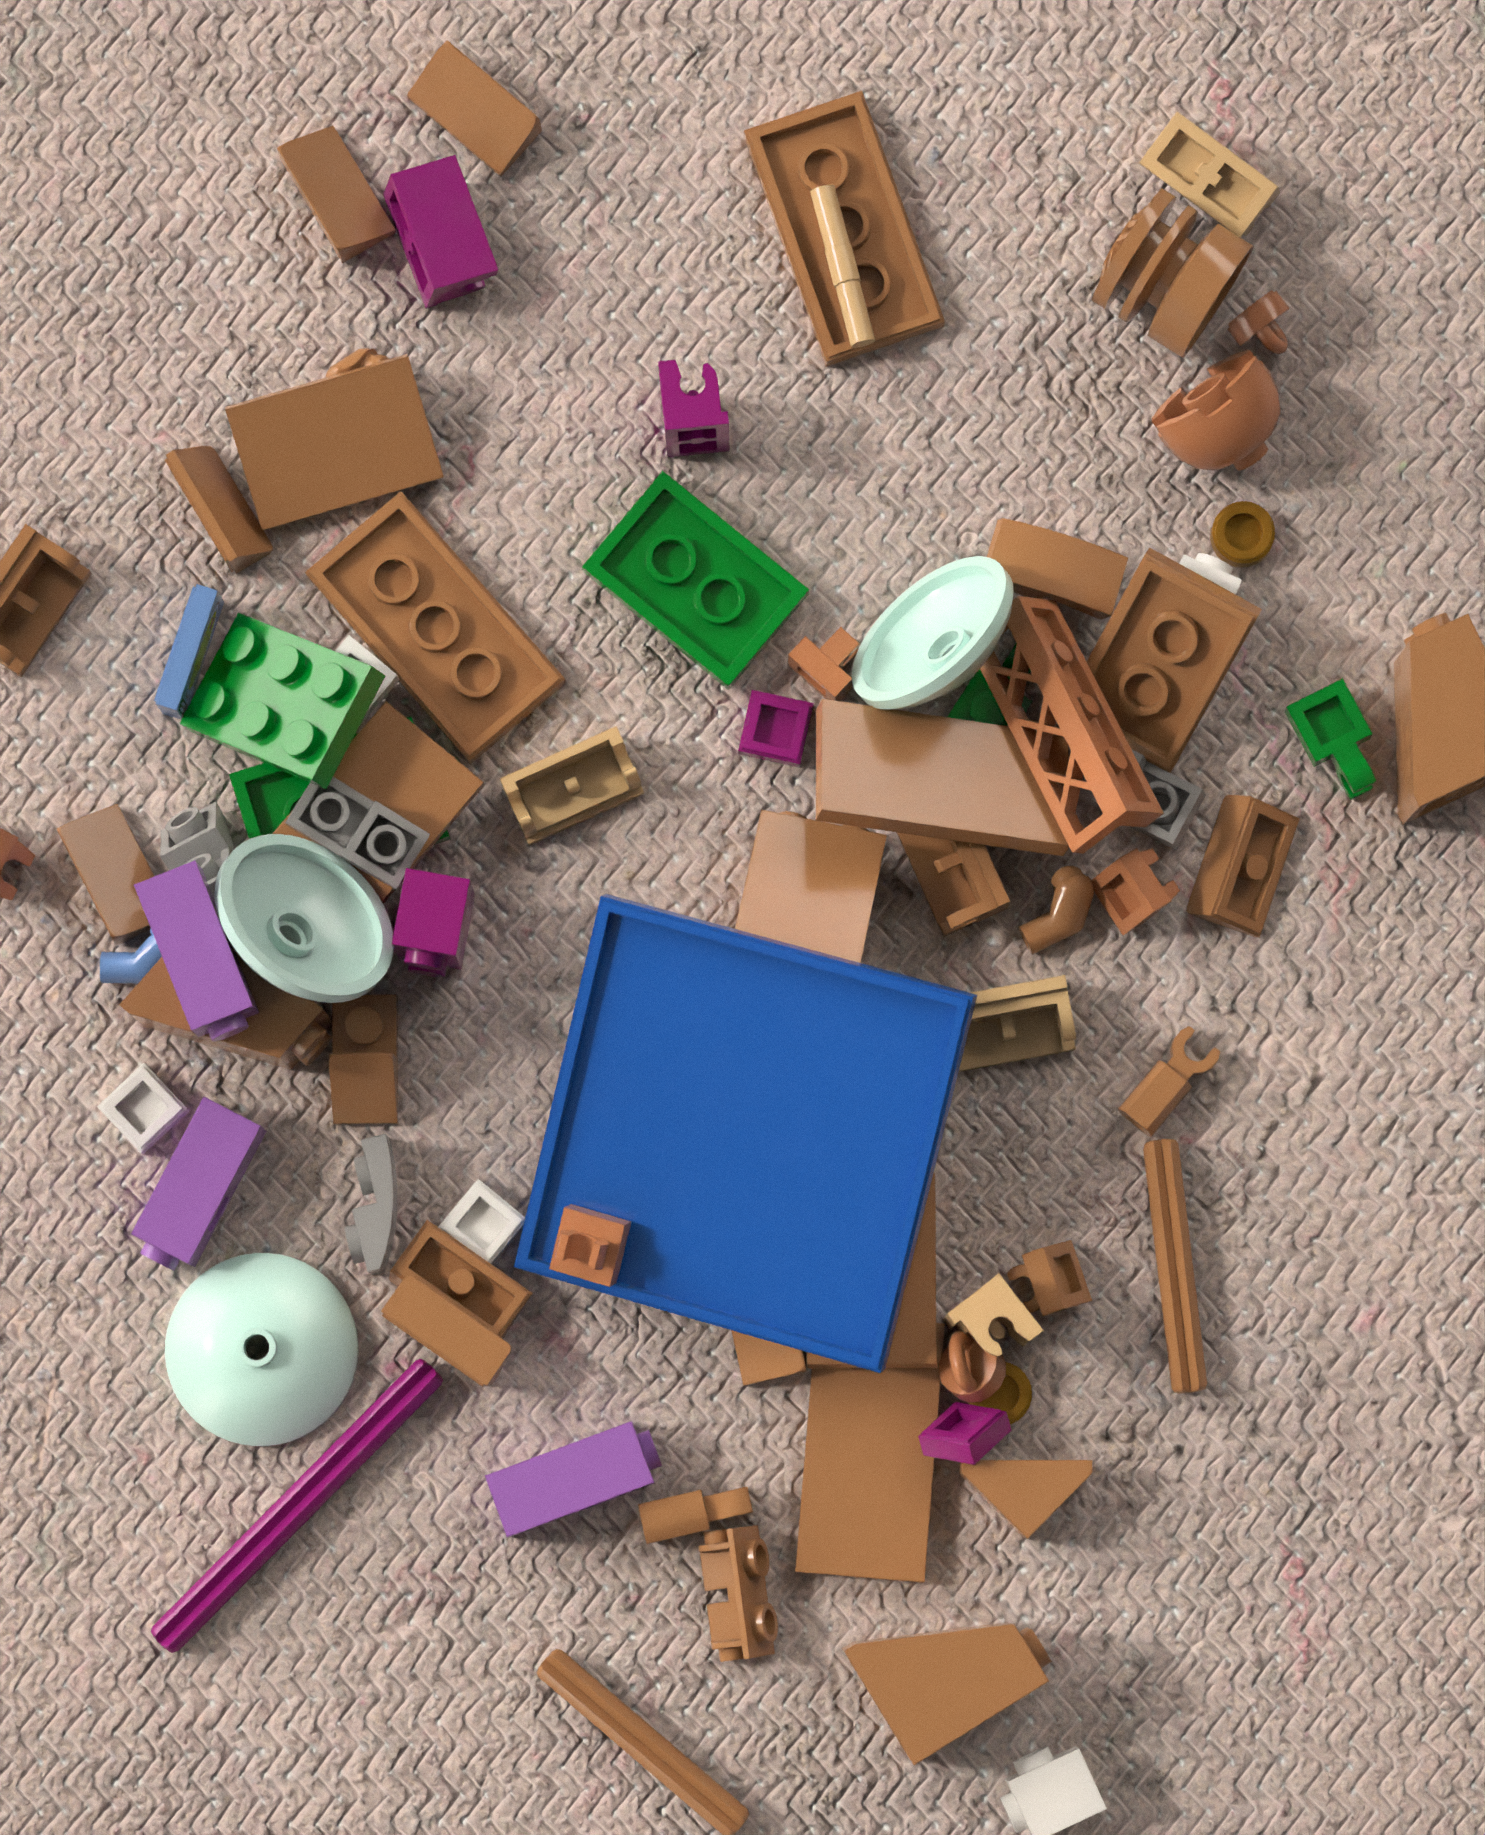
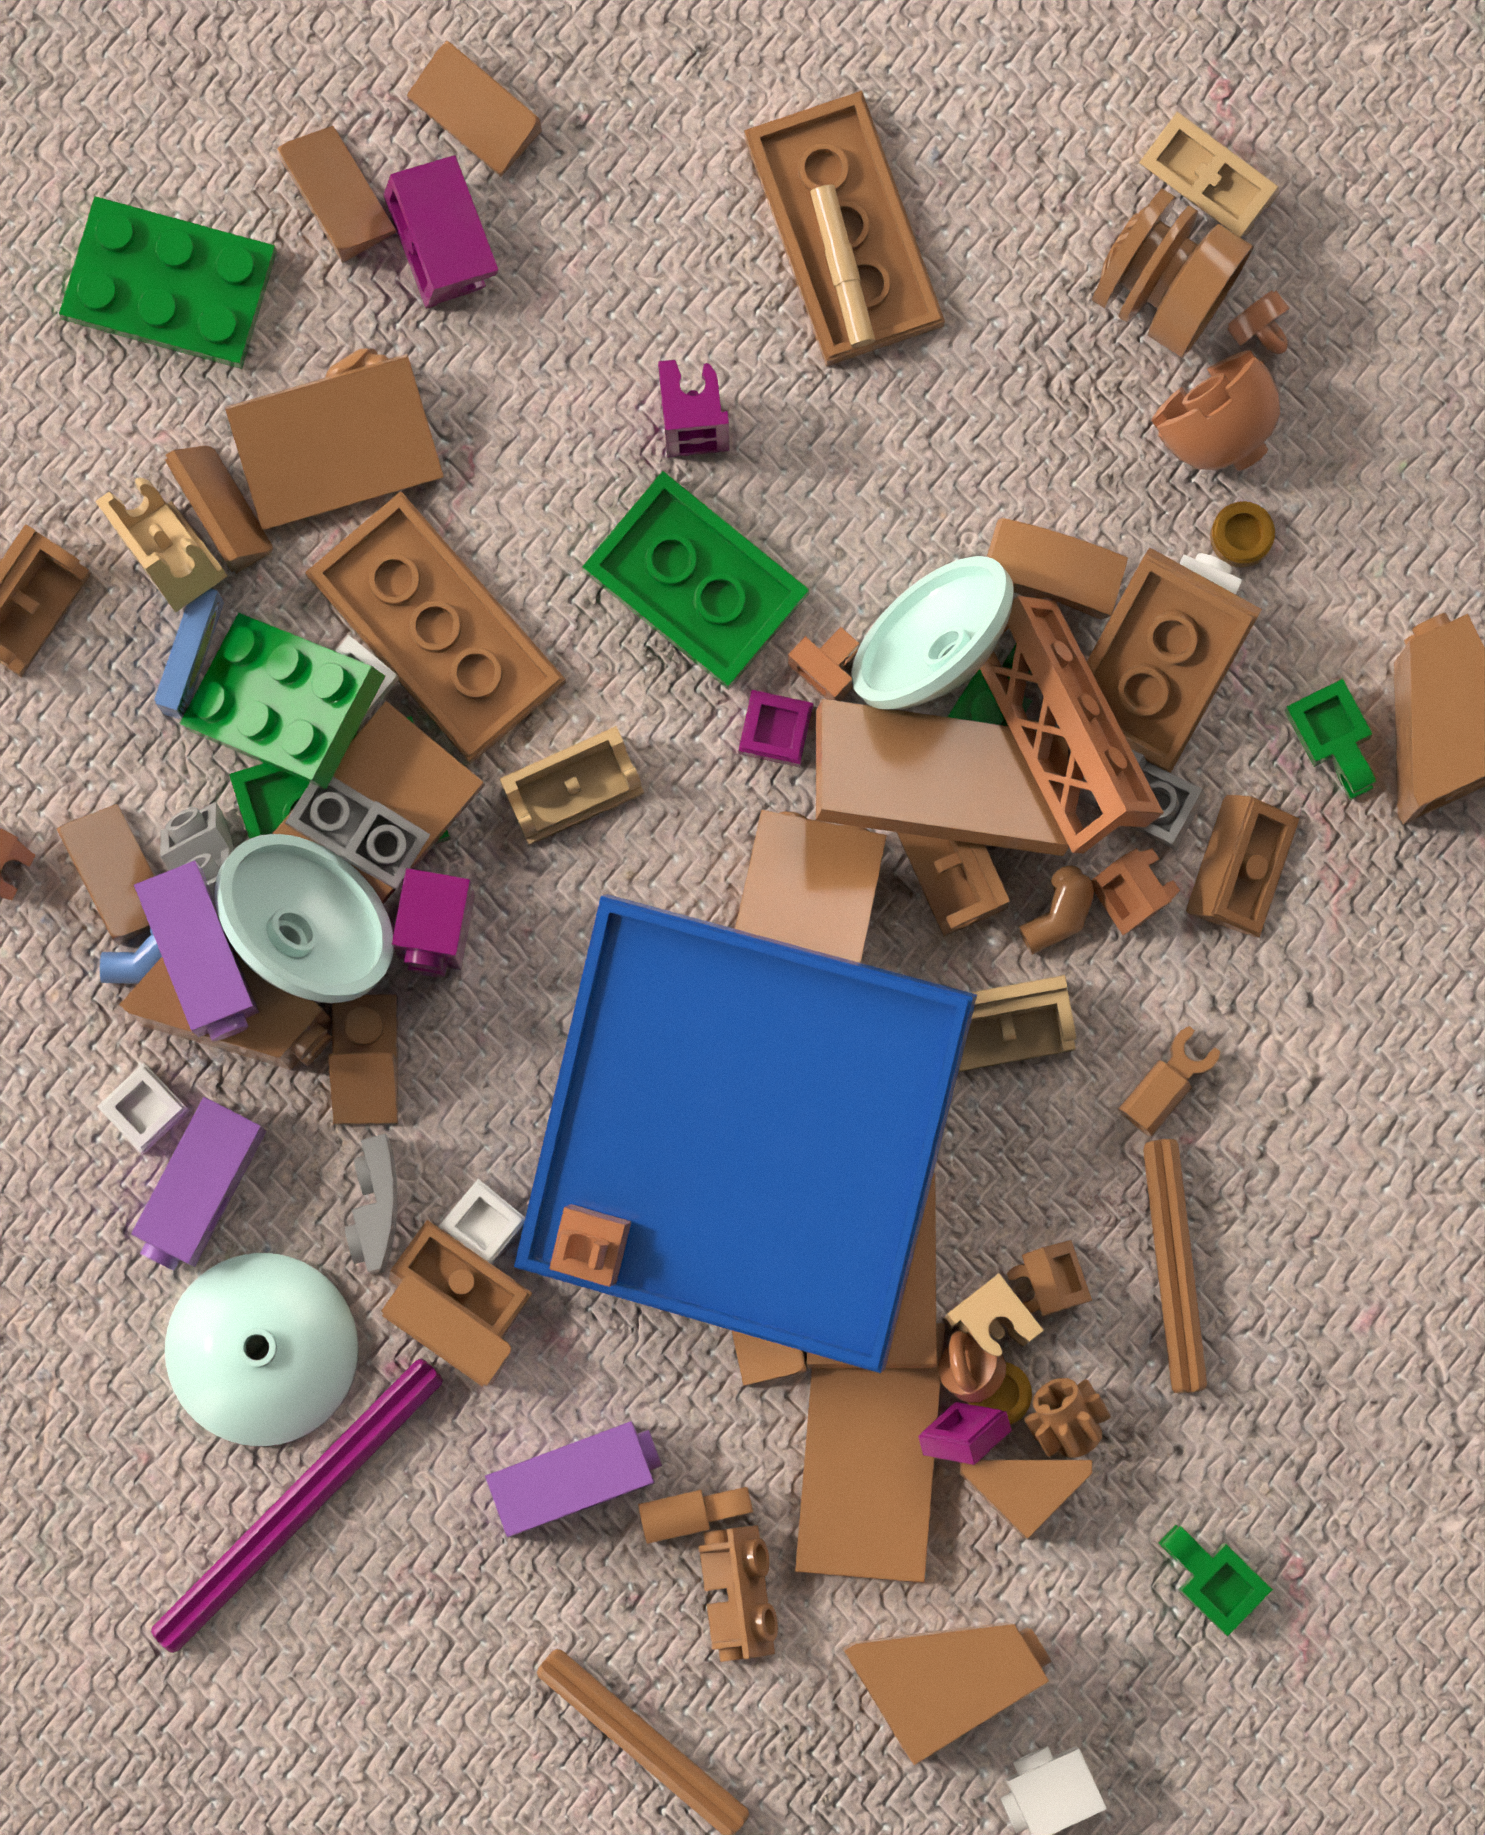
(164, 545): none -> tan hinge
(168, 282): none -> green plate
(1067, 1417): none -> medium nougat gear
(1219, 1583): none -> green plate

